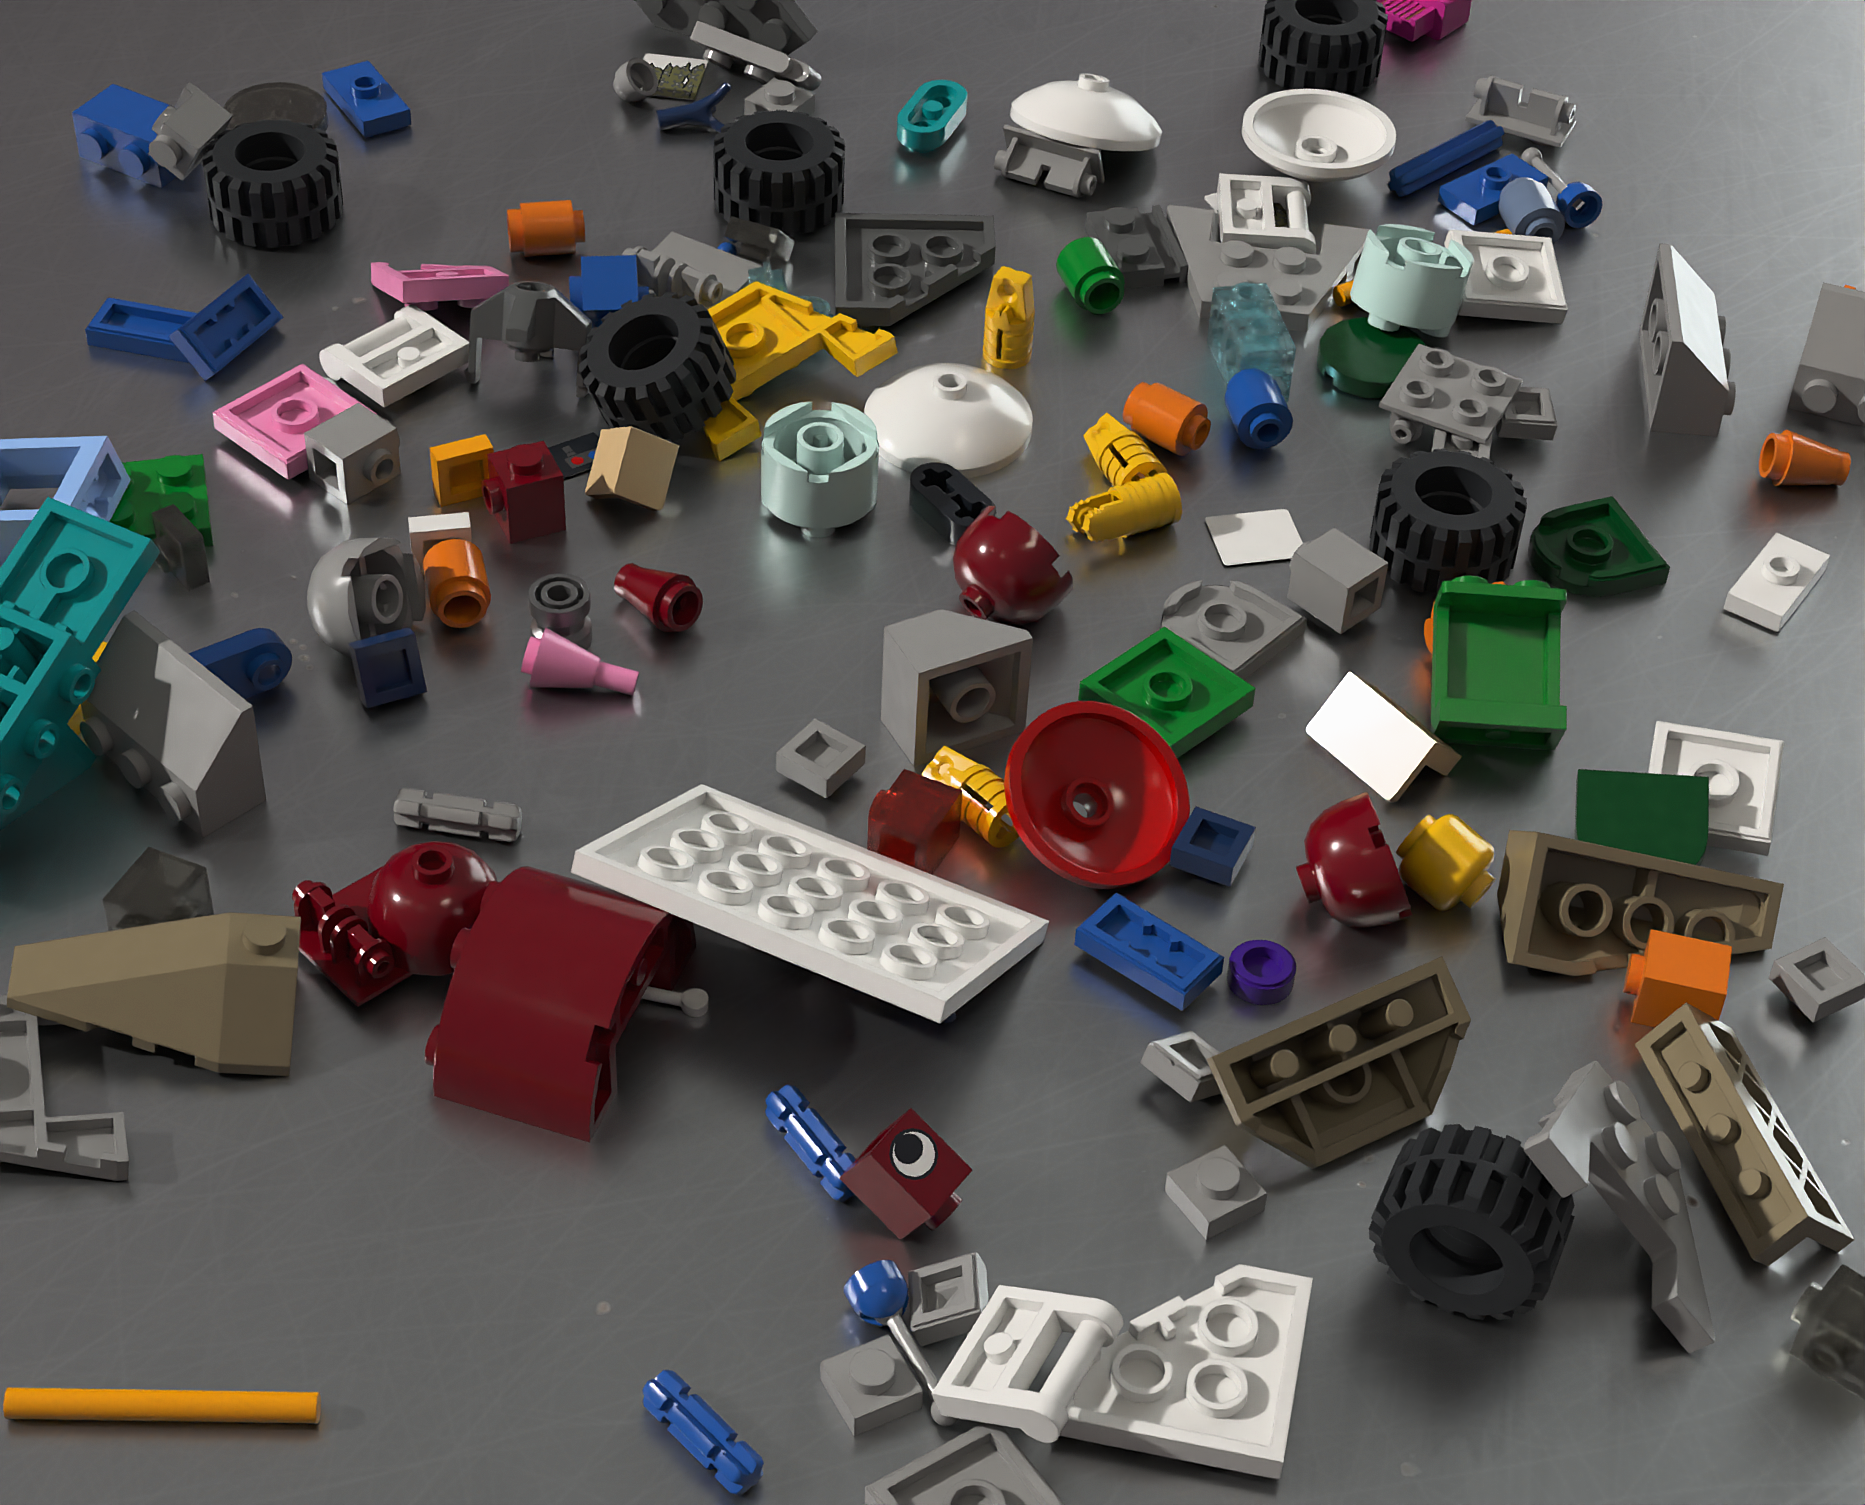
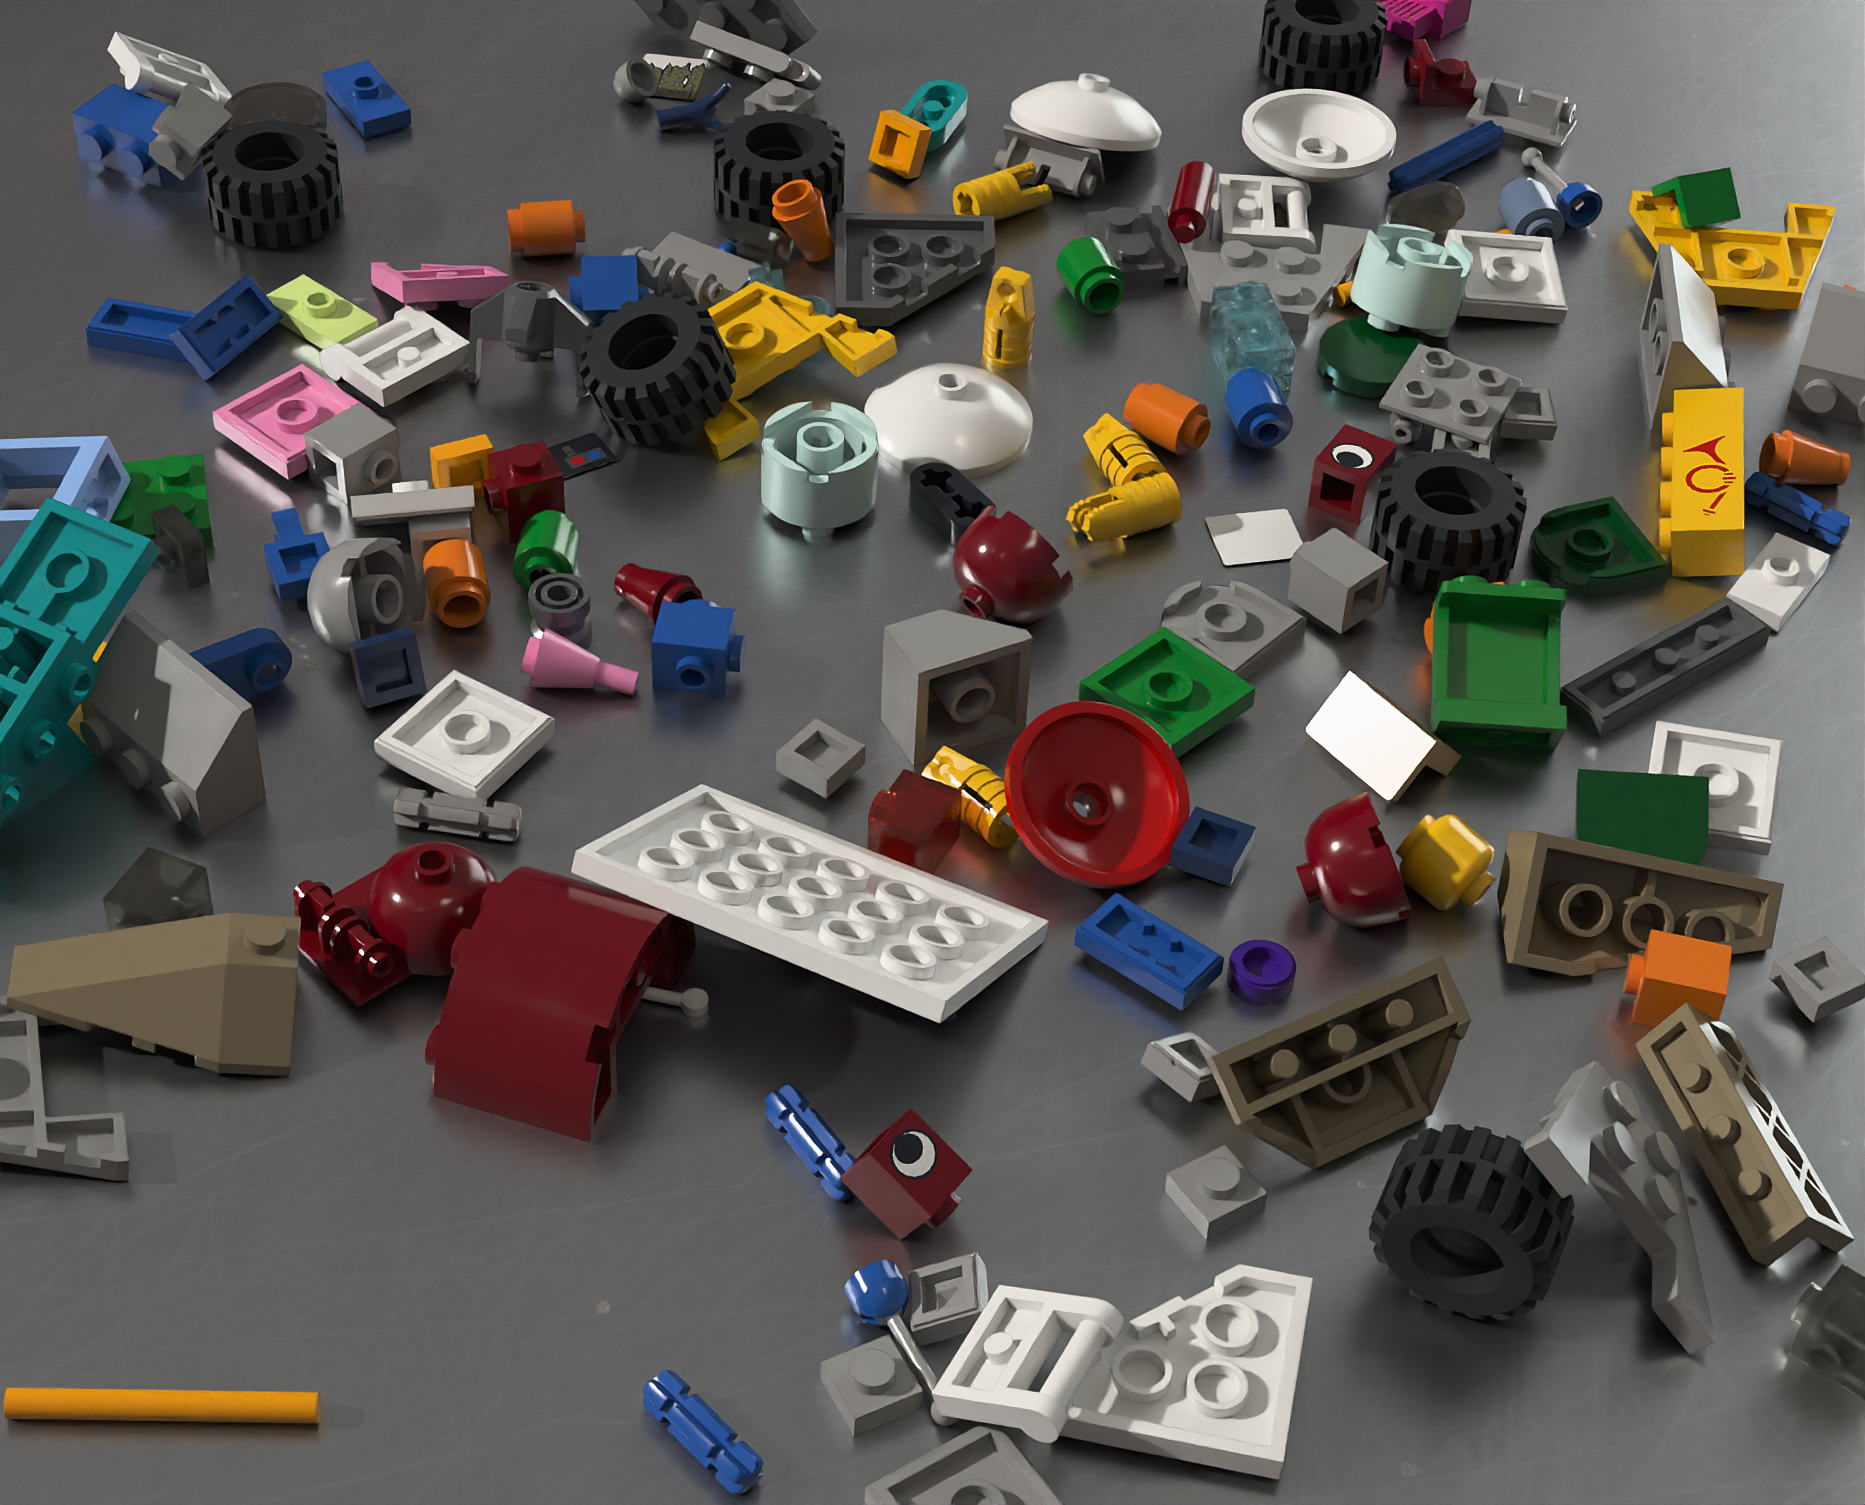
(163, 71): none -> white plate
(292, 555): none -> blue plate
(320, 313): none -> yellowish green plate
(410, 500): none -> white plate
(465, 737): none -> white plate
(545, 547): none -> green brick
(632, 467): tan panel -> none
(696, 647): none -> blue brick
(803, 216): none -> orange cone
(900, 144): none -> light orange plate
(1001, 194): none -> yellow hinge
(1192, 201): none -> dark red cylinder
(1349, 473): none -> dark red brick
(1431, 206): none -> clear smoke brick
(1438, 82): none -> dark red bracket
(1478, 193): blue plate -> none
(1662, 667): none -> dark grey tile
(1703, 198): none -> green panel
(1706, 483): none -> yellow brick
(1742, 264): none -> yellow wing
(1796, 509): none -> blue axle

